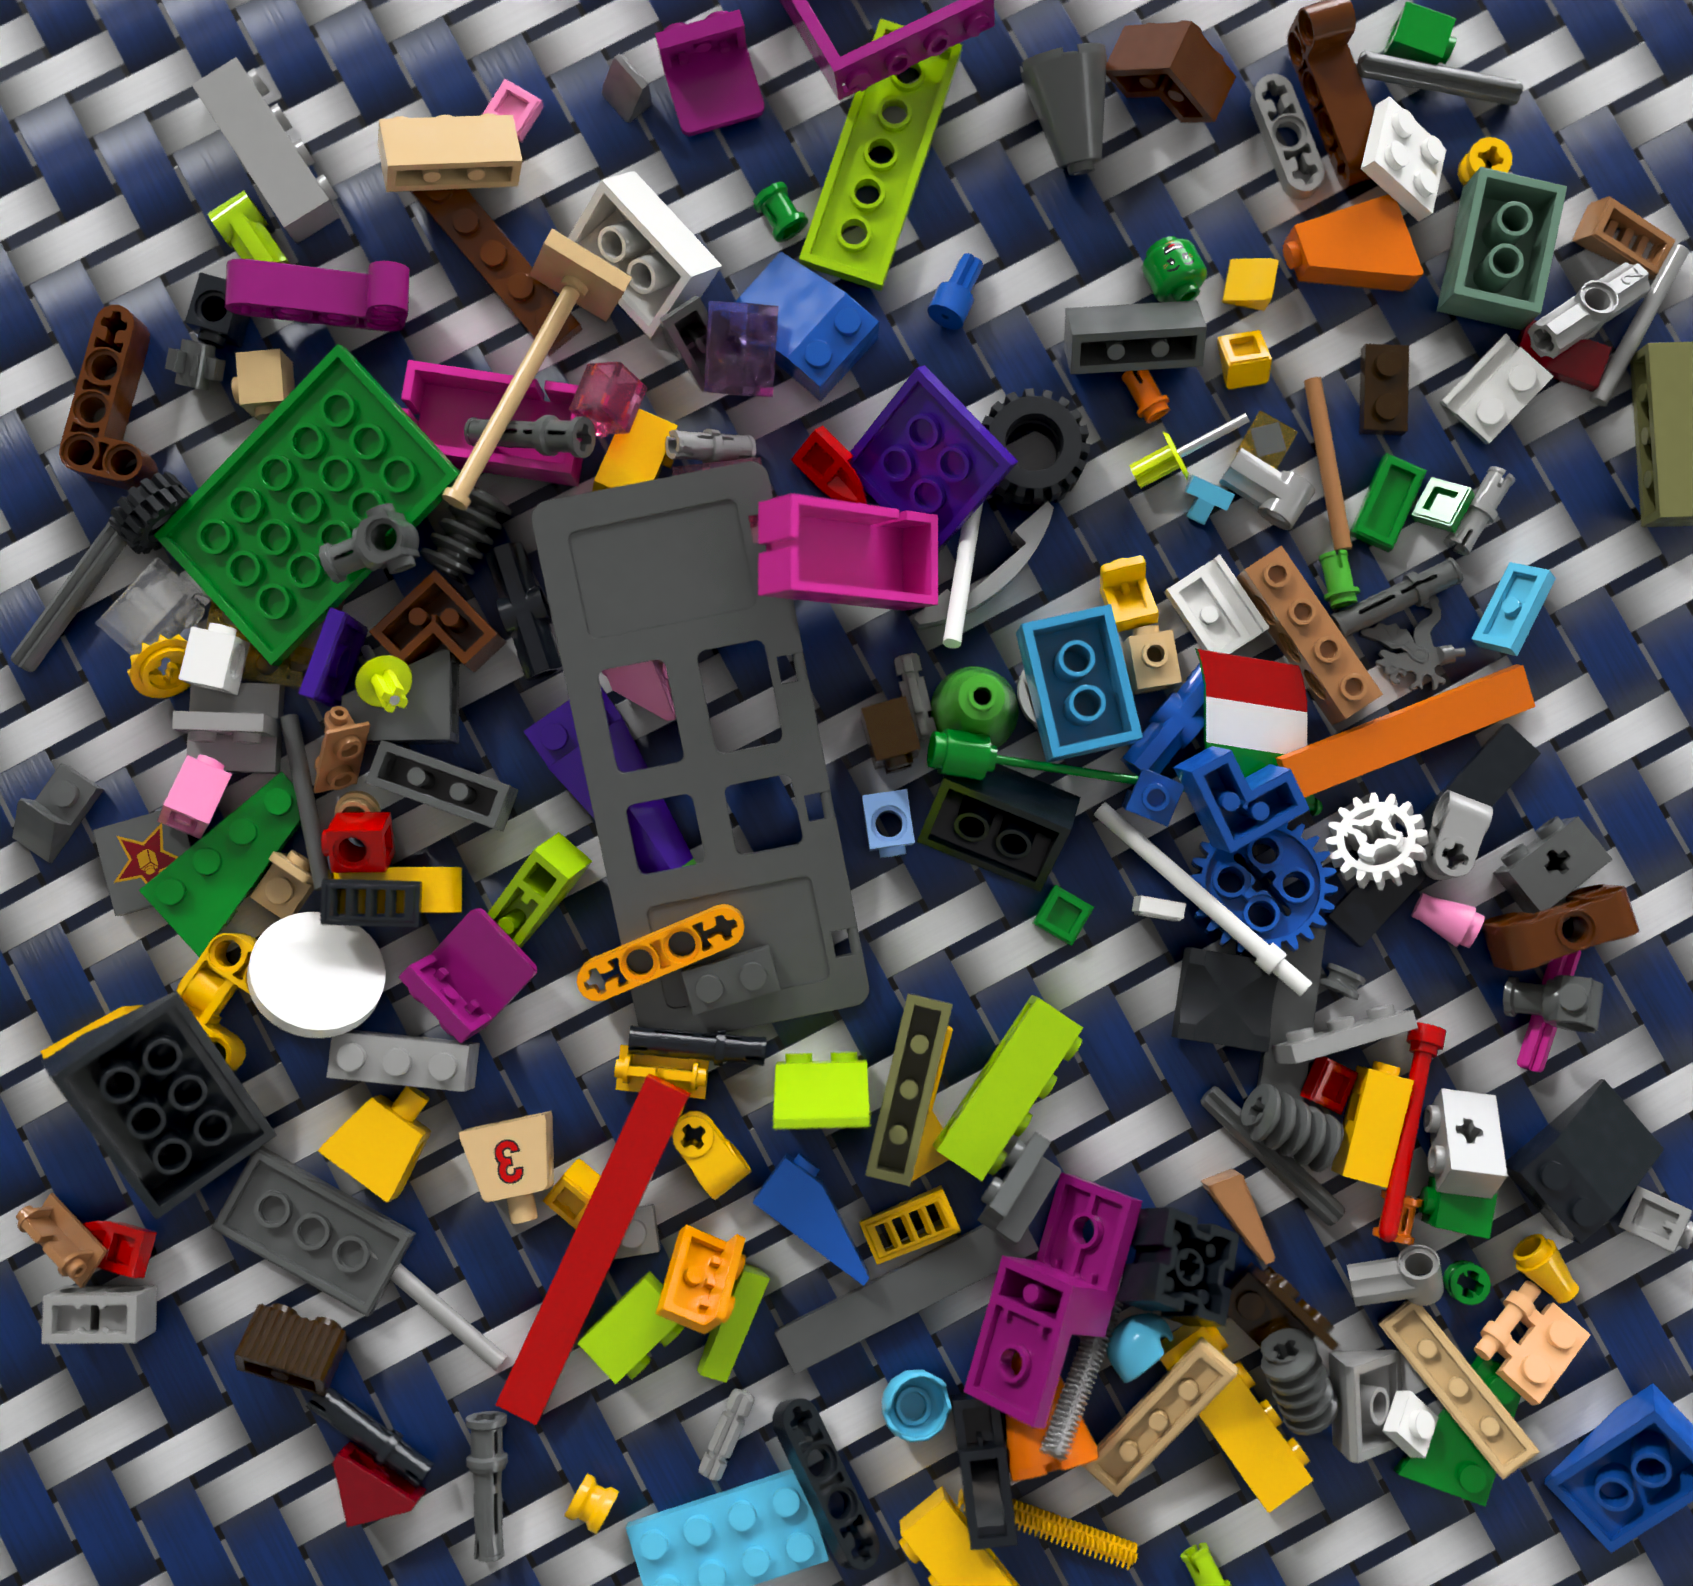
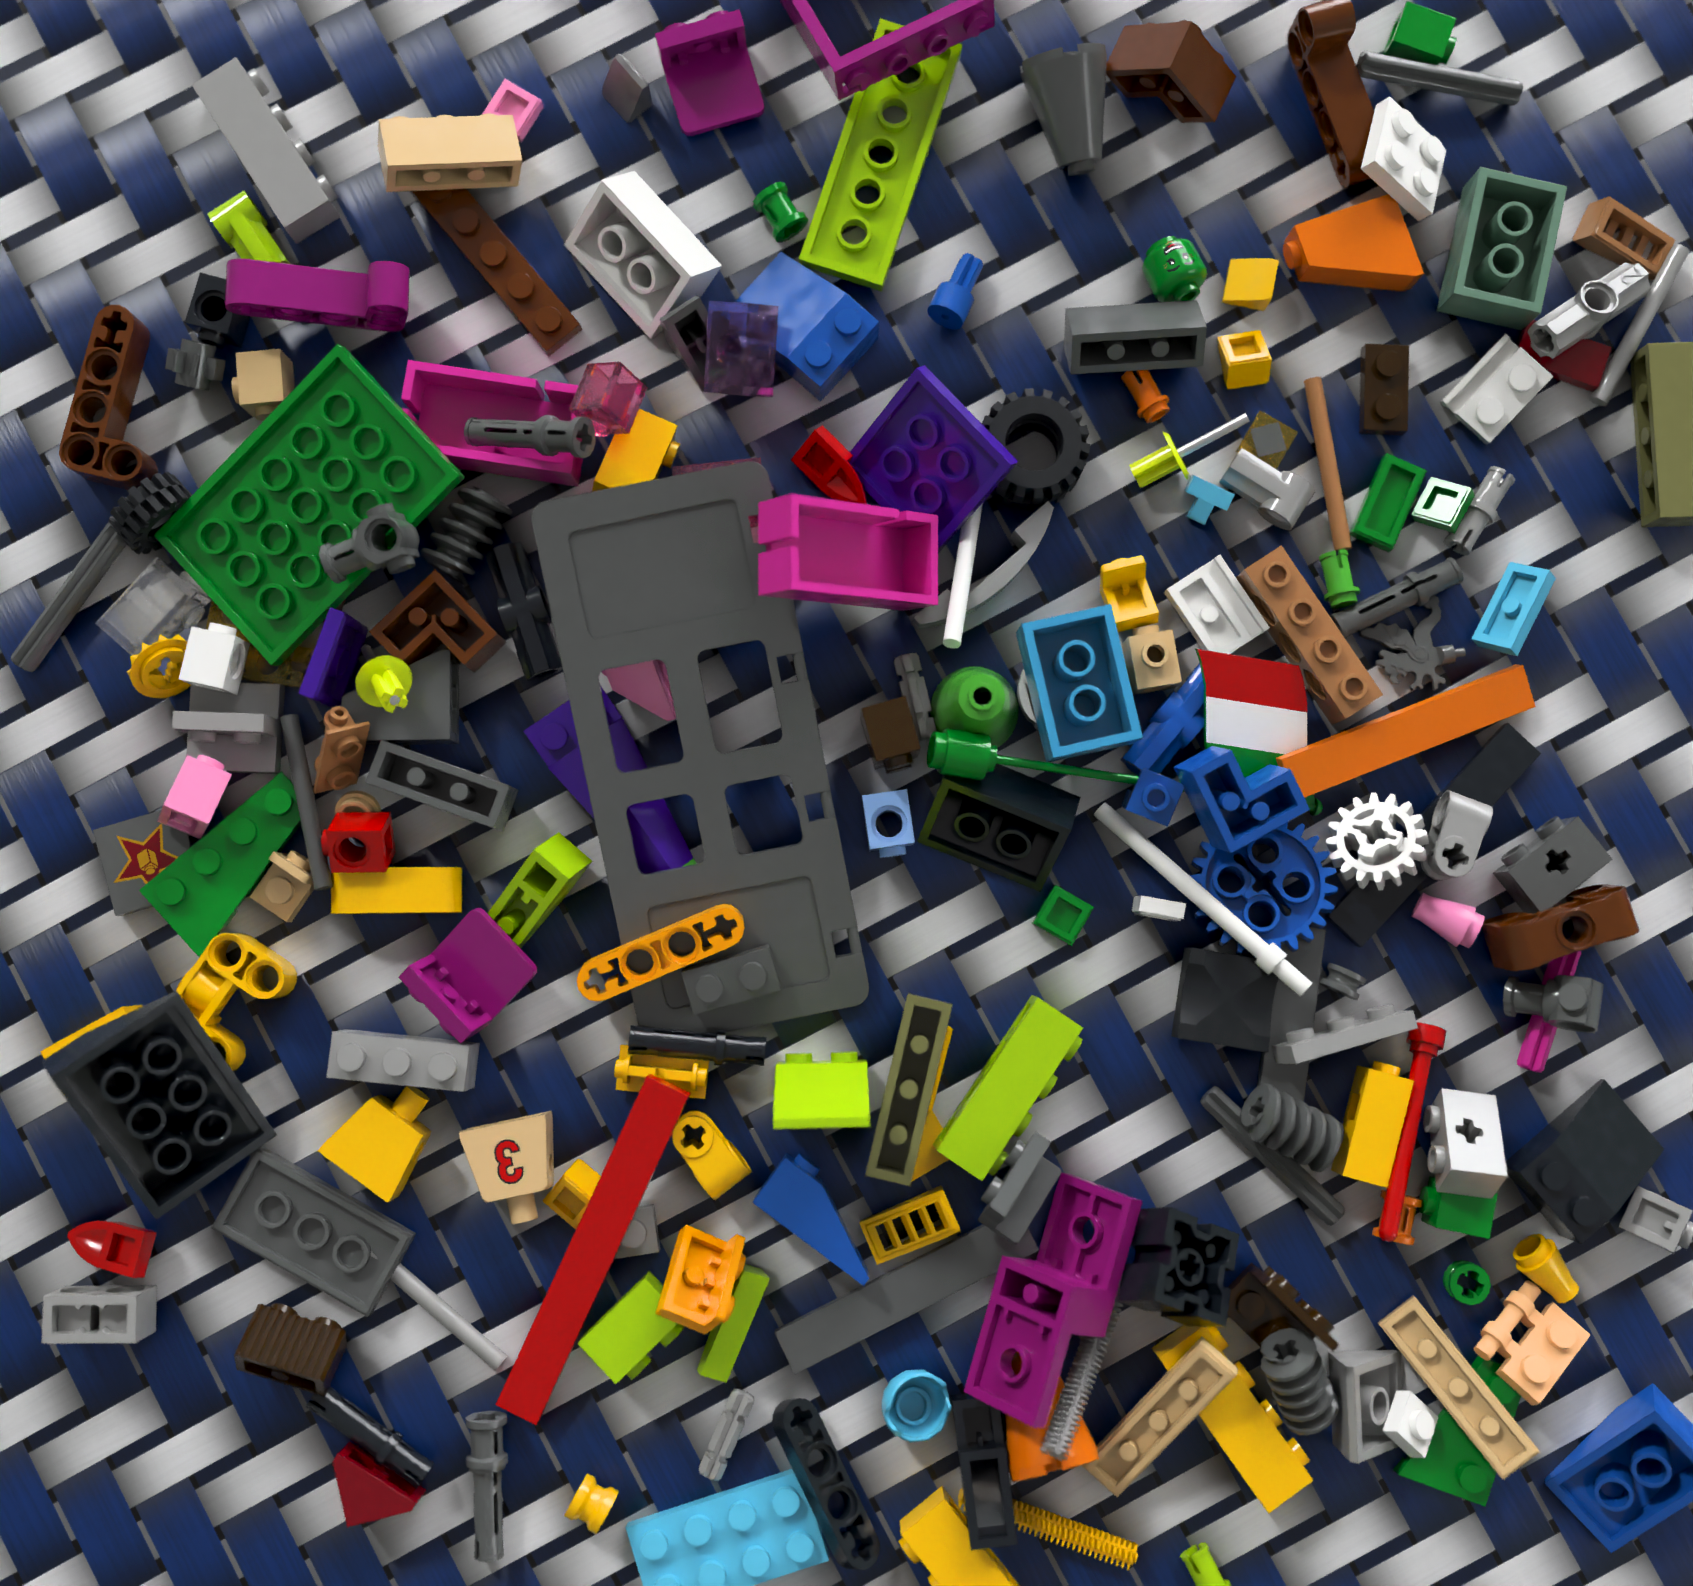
(55, 814): dark grey slope -> none
(62, 1239): medium nougat hinge -> none
(315, 976): white piece -> none
(331, 903): black slope -> none
(579, 280): tan tile -> none
(709, 446): light grey pin -> none
(1137, 1344): medium azure hair -> none
(1235, 1202): medium nougat slope -> none
(1264, 113): light grey beam -> none
(1329, 1084): red tile -> none
(1396, 1279): light grey piece -> none
(1485, 149): yellow wheel -> none

